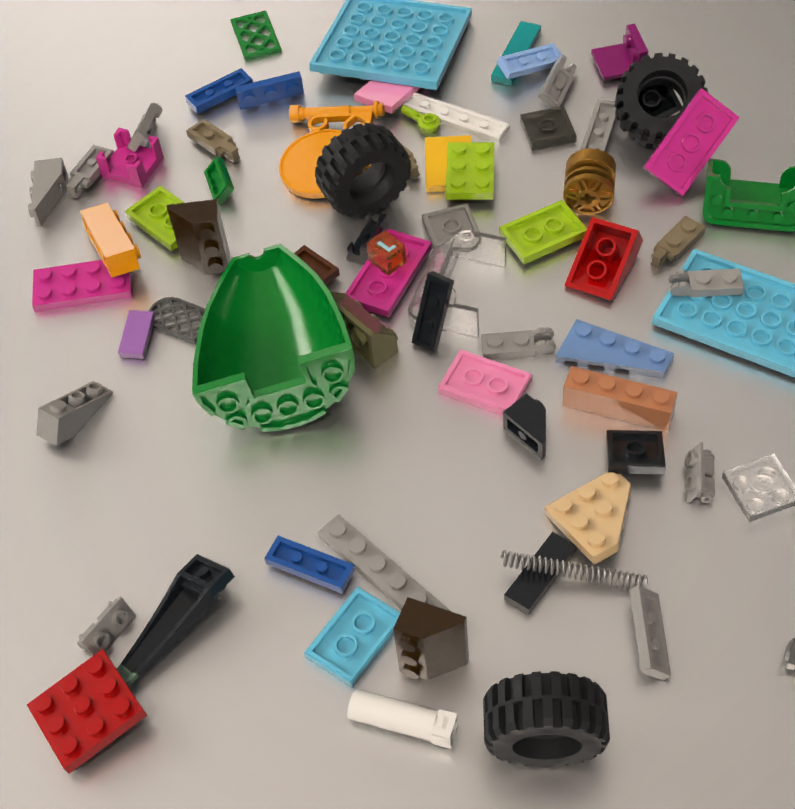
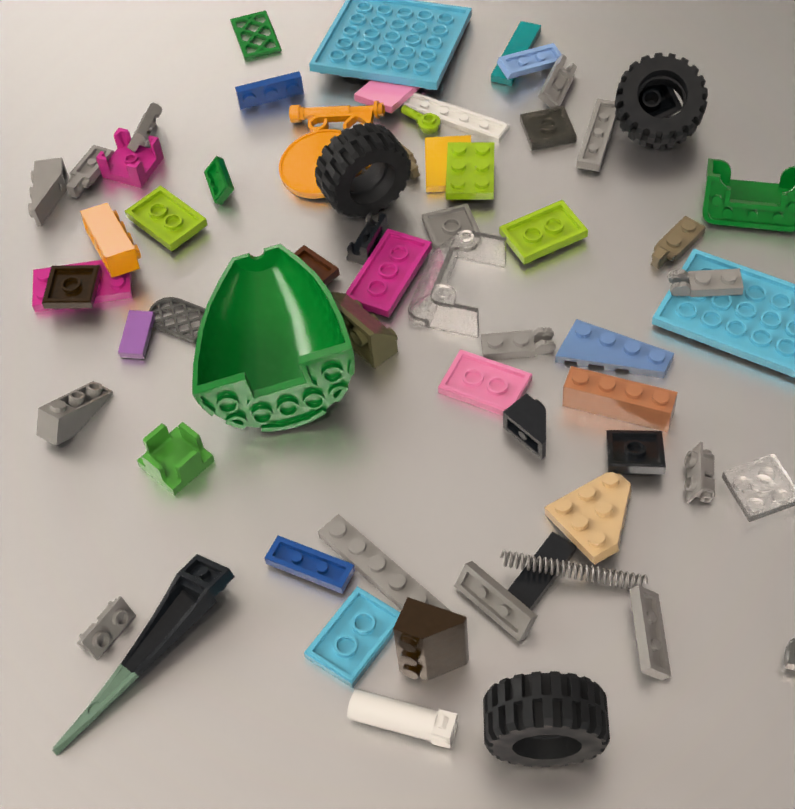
(71, 286): none -> dark brown tile
(86, 711): red plate -> none
(174, 456): none -> bright green panel
(200, 235): dark brown slope -> none
(214, 140): dark tan hinge -> none
(217, 91): blue plate -> none
(386, 252): clear orange brick -> none
(432, 311): black tile -> none
(495, 601): none -> light grey plate
(589, 181): pearl gold wheel -> none
(604, 259): red slope -> none
(616, 59): magenta bracket -> none
(691, 142): dark pink plate -> none

